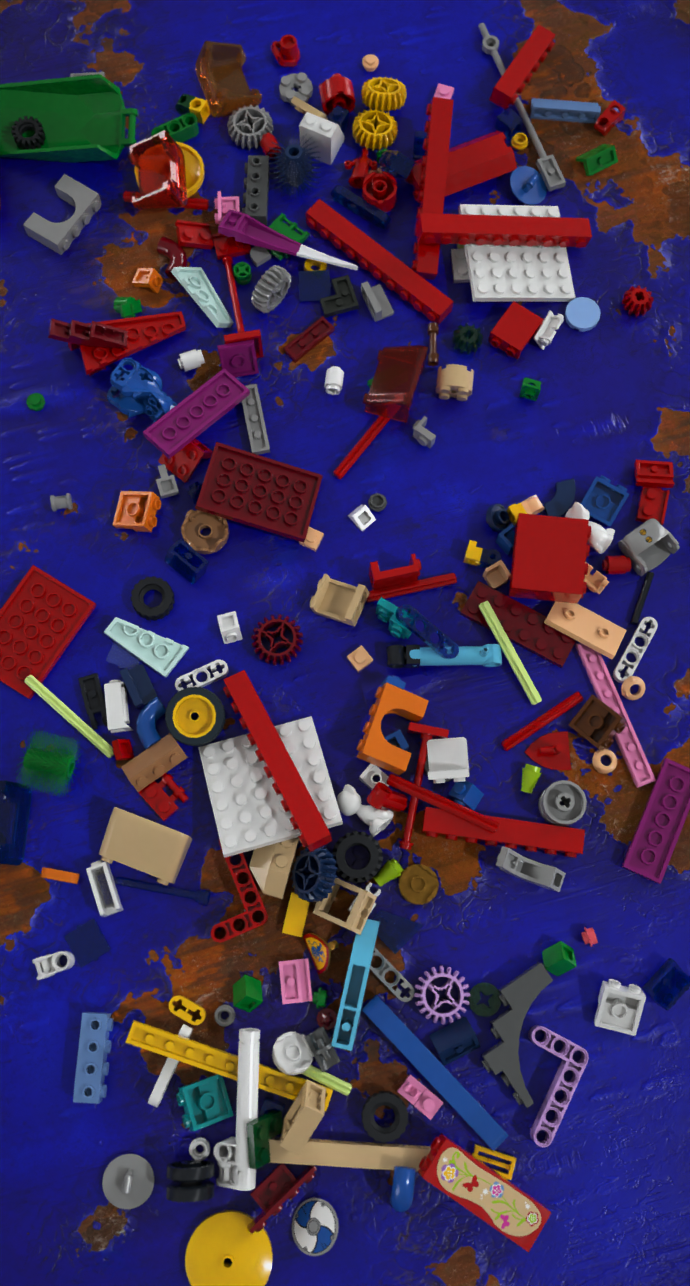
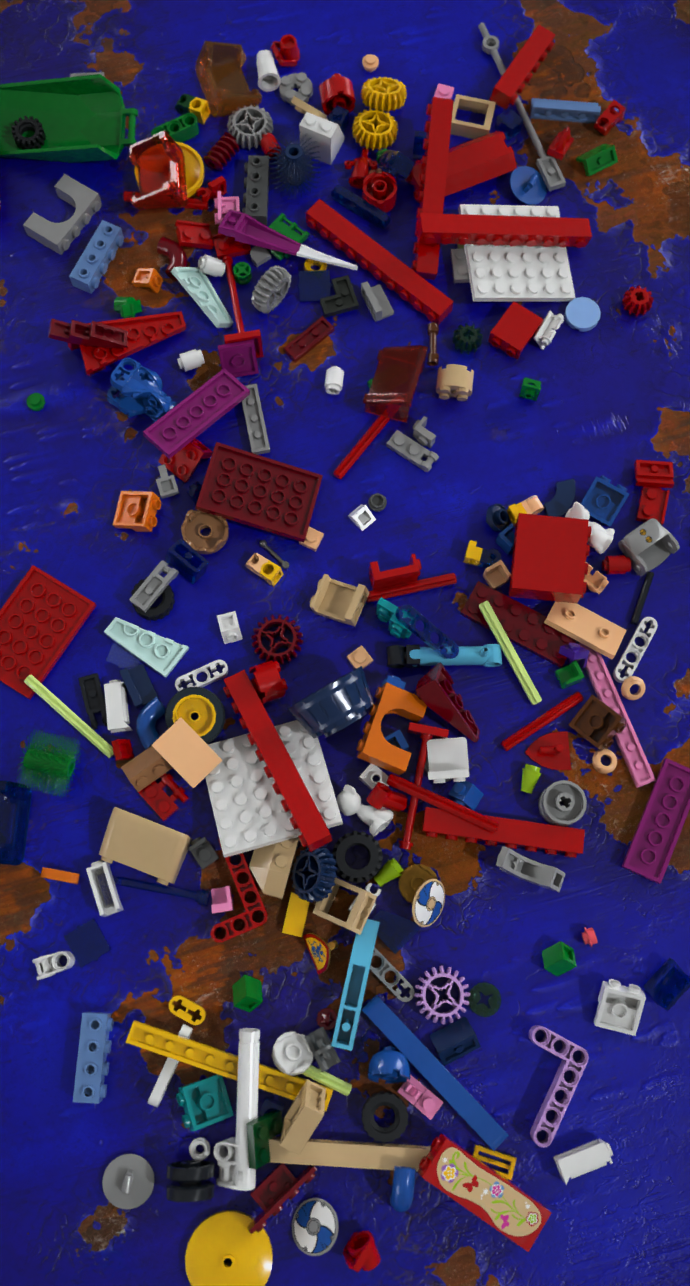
(61, 502): light grey bush -> none
(97, 257): none -> medium blue brick
(153, 586): none -> light grey plate
(186, 752): none -> light nougat tile
(203, 852): none -> dark grey bracket
(211, 192): none -> red plate
(211, 266): none -> white brick
(221, 152): none -> dark red piece
(222, 900): none -> bright pink panel
(224, 1022): light grey plate -> none
(265, 569): none -> leg
(267, 73): none -> white plant
(268, 681): none -> red brick
(285, 565): none -> flat silver hinge
(295, 981): bright pink plate -> none
(320, 998): green plate -> none
(334, 705): none -> dark blue piece
(363, 1250): none -> red piece
(389, 1066): none -> blue cylinder
(412, 451): none -> light grey plate
(428, 902): none -> shield
(438, 694): none -> dark red wedge
(476, 105): none -> tan window
(507, 1026): dark grey arch -> none
(519, 137): yellow plate -> none
(561, 144): none -> red tile
(569, 675): none -> green panel
(575, 652): none -> dark purple bracket
(583, 1159): none -> white window

